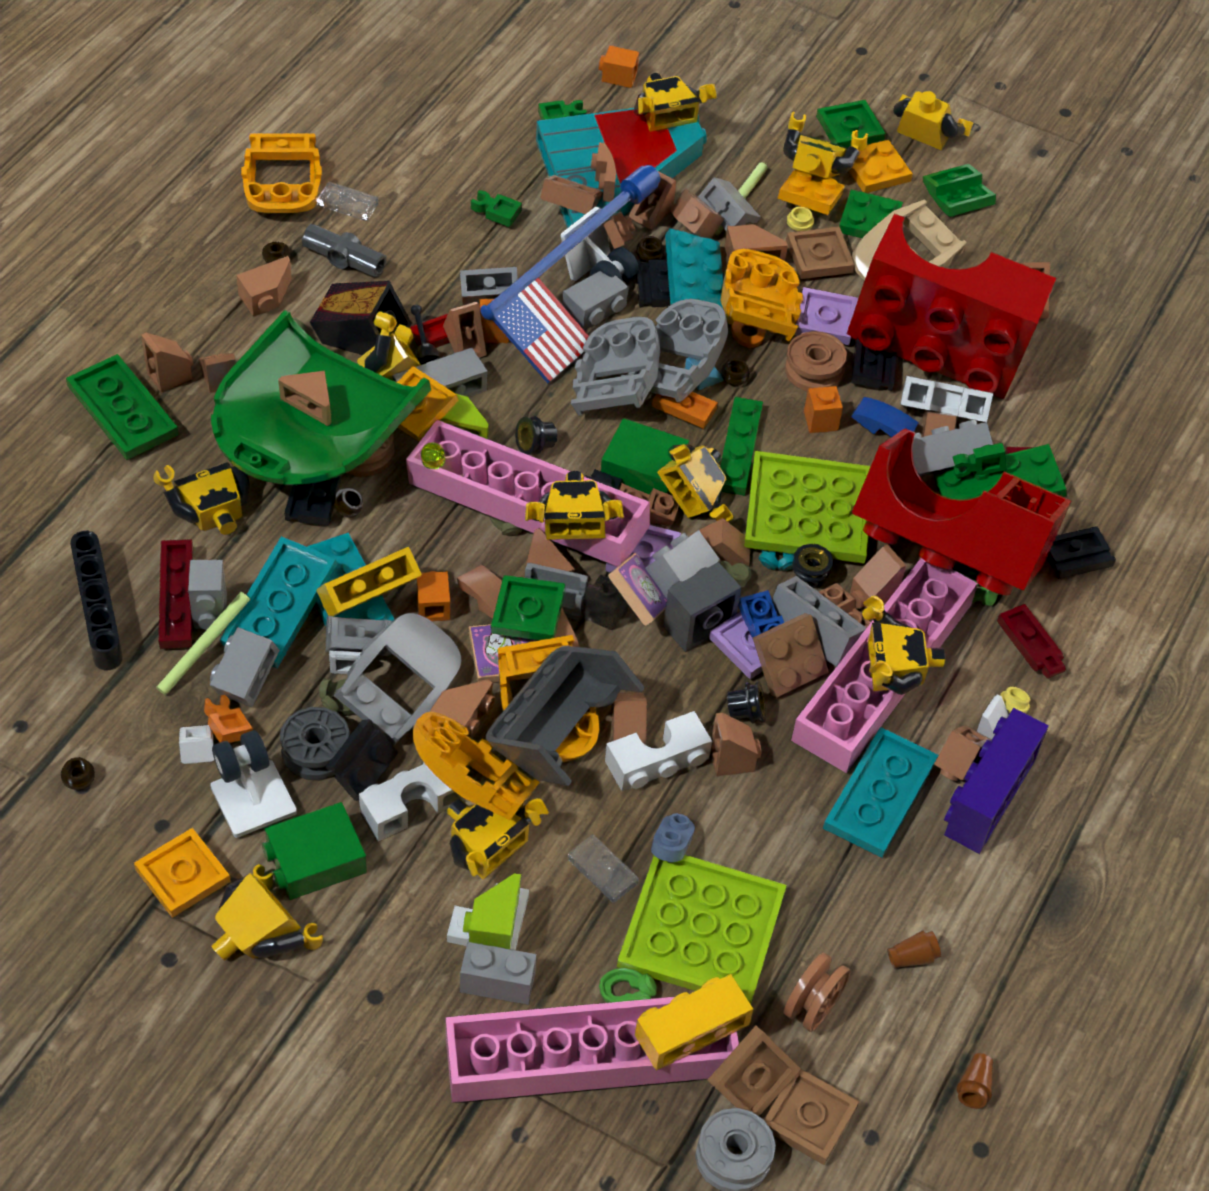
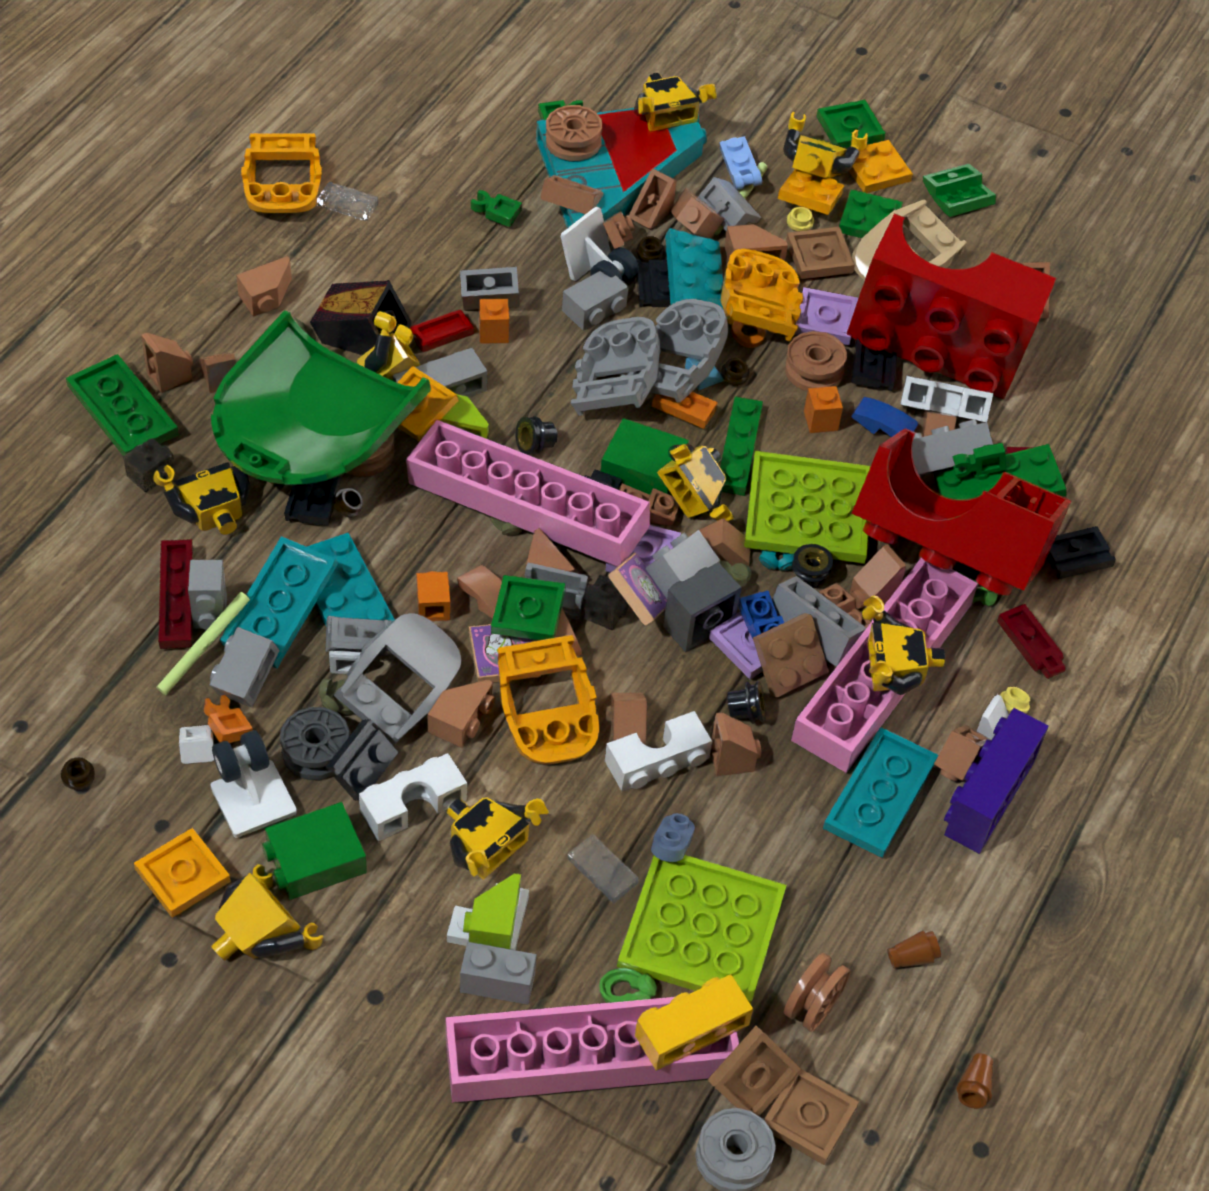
(96, 600): black beam -> none
(144, 461): none -> clear smoke brick
(275, 251): dark brown plate -> none
(308, 394): nougat slope -> none
(344, 250): dark grey piece -> none
(369, 582): yellow brick -> none
(426, 351): black hinge -> none
(433, 455): clear neon green hinge -> none
(448, 752): light orange slope -> none
(465, 329): nougat slope -> none
(534, 316): flag -> none
(554, 703): dark grey windscreen -> none
(573, 133): none -> nougat wheel
(574, 509): torso -> none
(605, 171): nougat slope -> none
(619, 66): orange brick -> none
(740, 162): none -> light blue plate
(929, 119): yellow torso -> none

